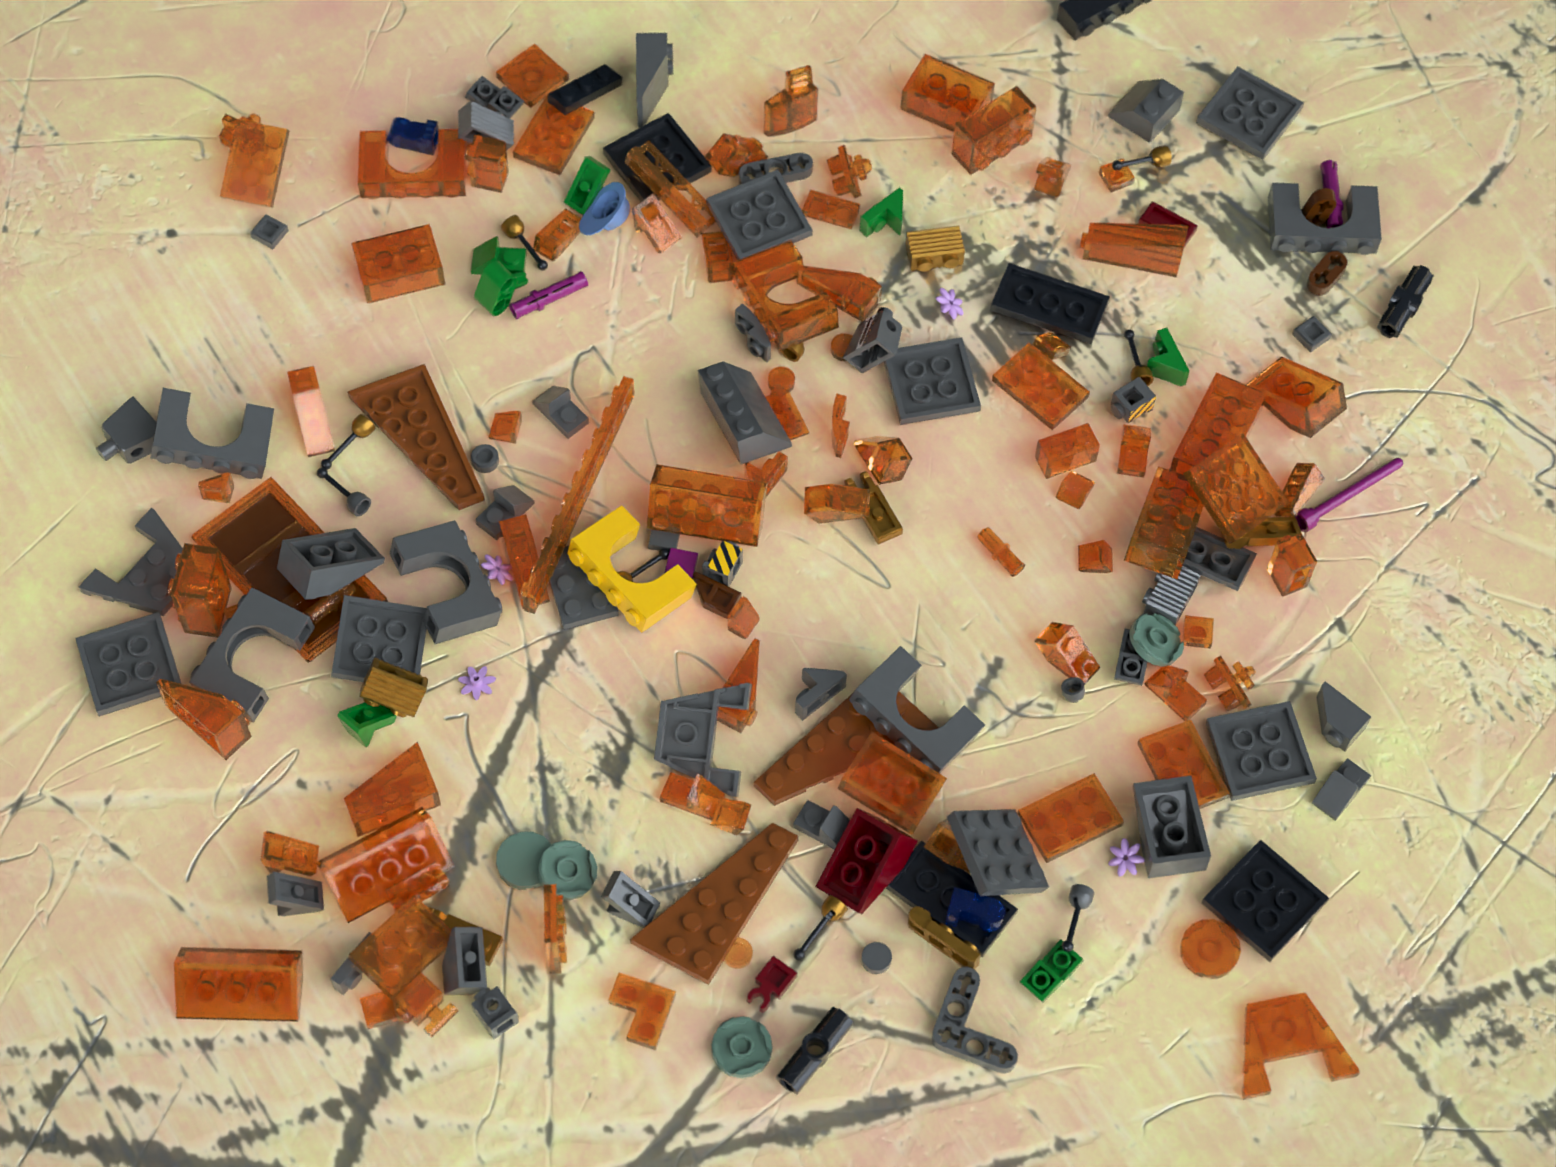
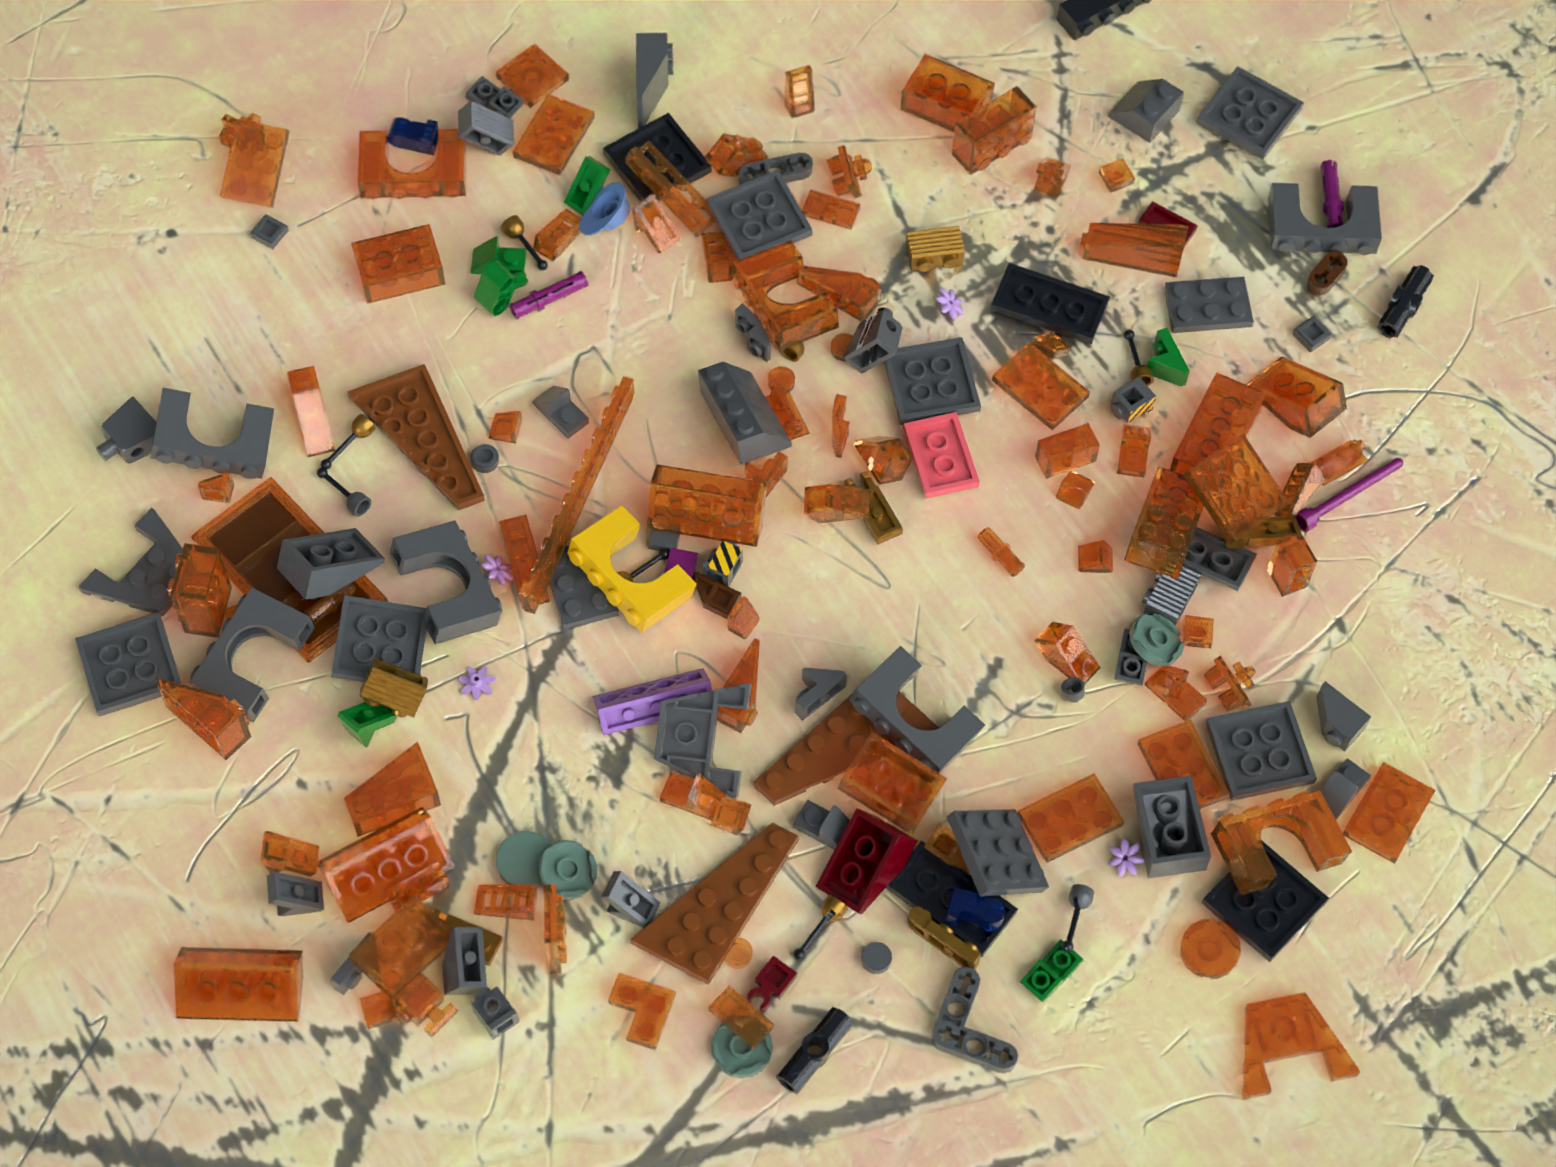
(487, 163): clear orange brick -> none
(508, 504): dark grey slope -> none
(516, 912): none -> clear orange slope
(585, 89): black plate -> none
(642, 702): none -> medium lavender fence
(741, 1017): none -> clear orange plate
(789, 112): clear orange slope -> none
(887, 211): green slope -> none
(941, 455): none -> coral plate
(1159, 157): hinge -> none
(1208, 304): none -> dark grey plate
(1304, 816): none -> clear orange arch
(1319, 206): reddish brown beam -> none
(1341, 460): none -> clear orange hinge
(1388, 812): none -> clear orange plate

